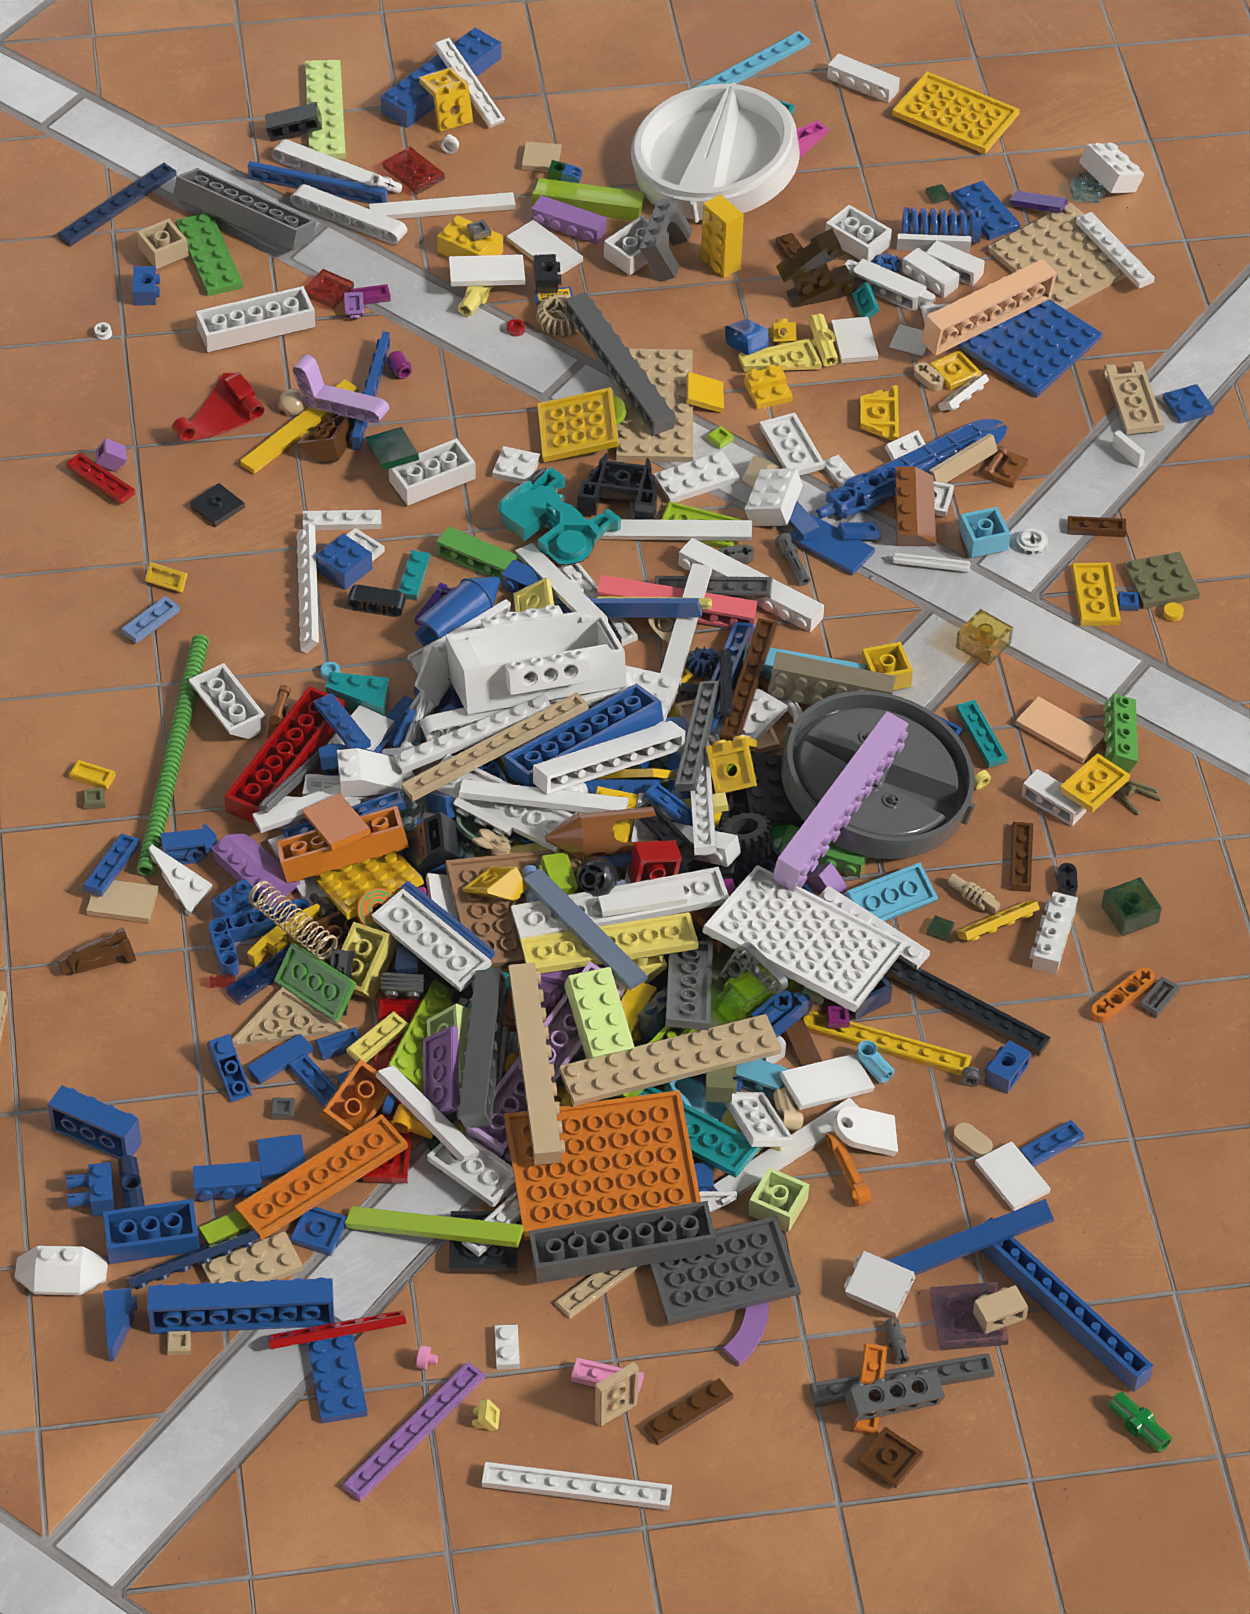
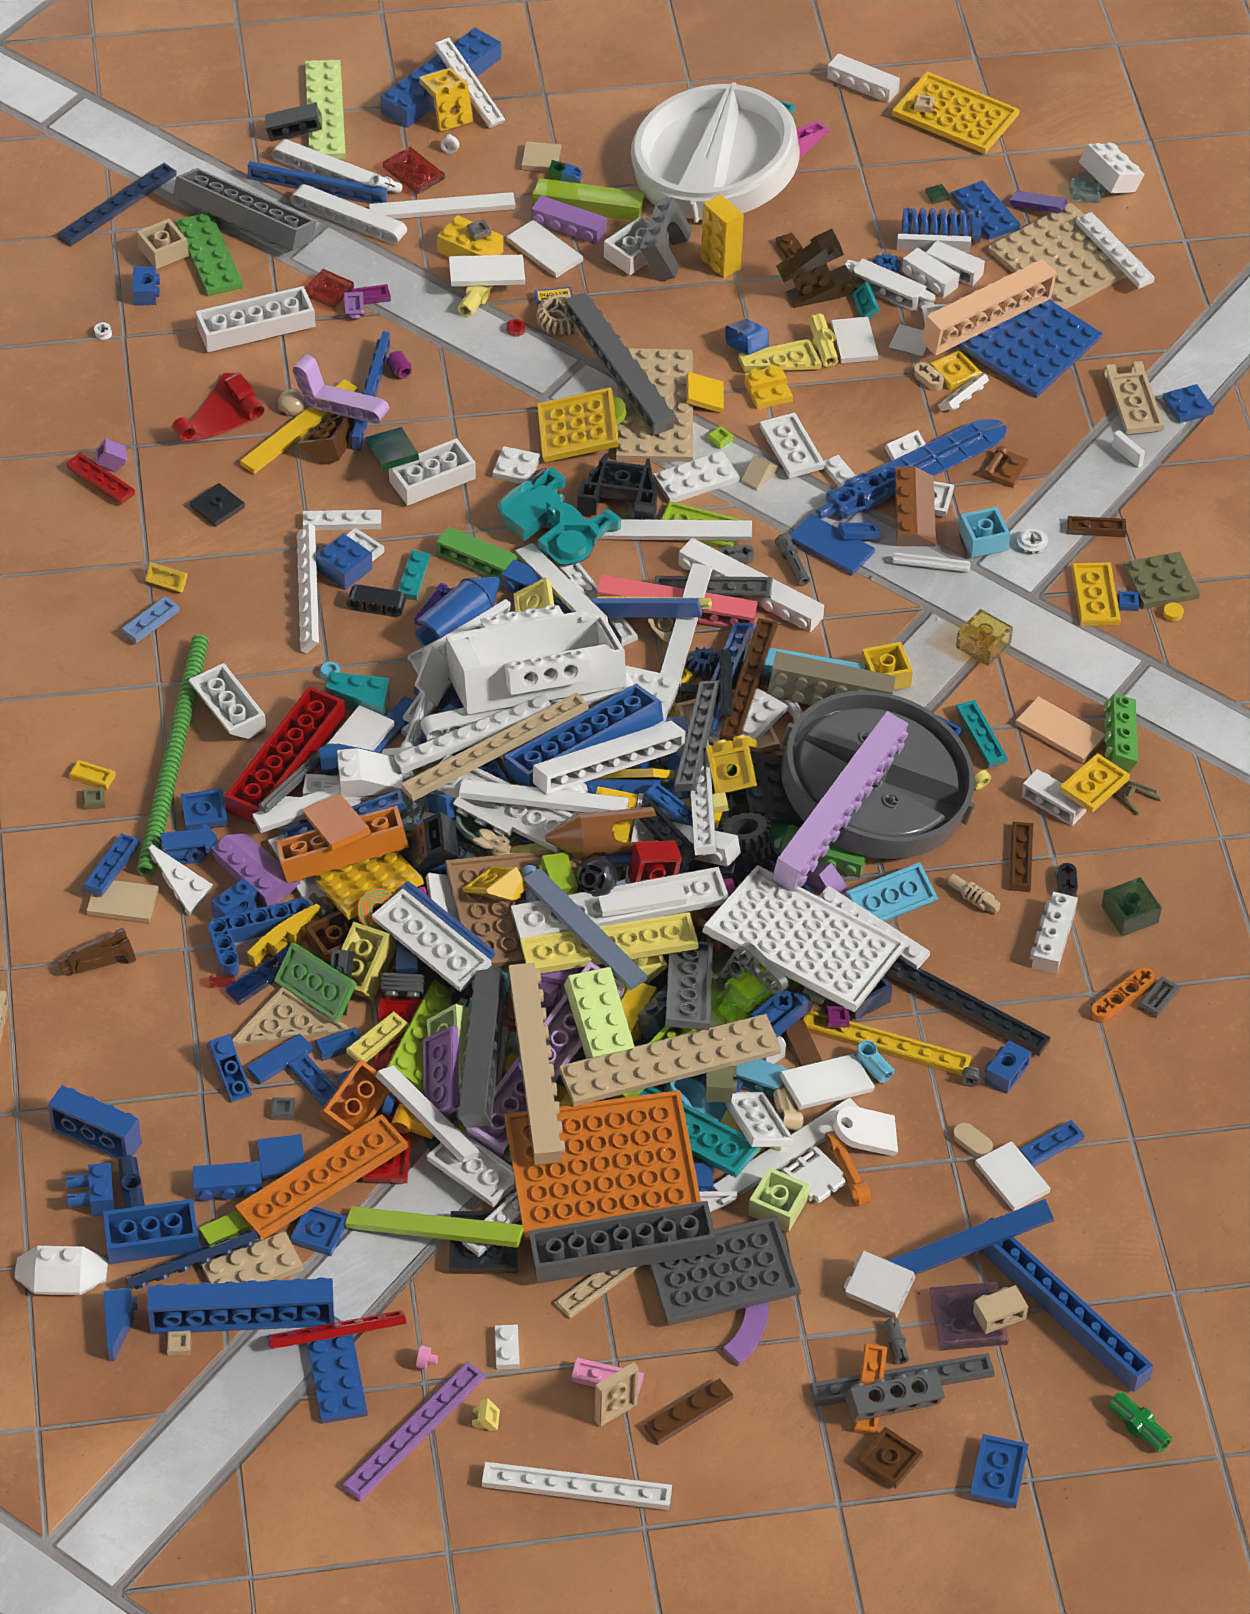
(203, 809): none -> blue plate
(264, 899): tan piece -> none
(280, 709): dark orange plate -> none
(342, 722): blue plate -> none
(402, 728): blue tile -> none
(546, 273): black brick -> none
(760, 60): medium azure tile -> none
(773, 497): white brick -> none
(789, 329): yellow brick -> none
(803, 522): blue tile -> none
(819, 1173): none -> white plate
(860, 233): white brick -> none
(880, 413): yellow wing -> none
(924, 103): none -> tan tile
(940, 928): clear green tile -> none
(964, 459): tan tile -> none
(999, 1471): none -> blue plate
(1005, 918): yellow plate -> none

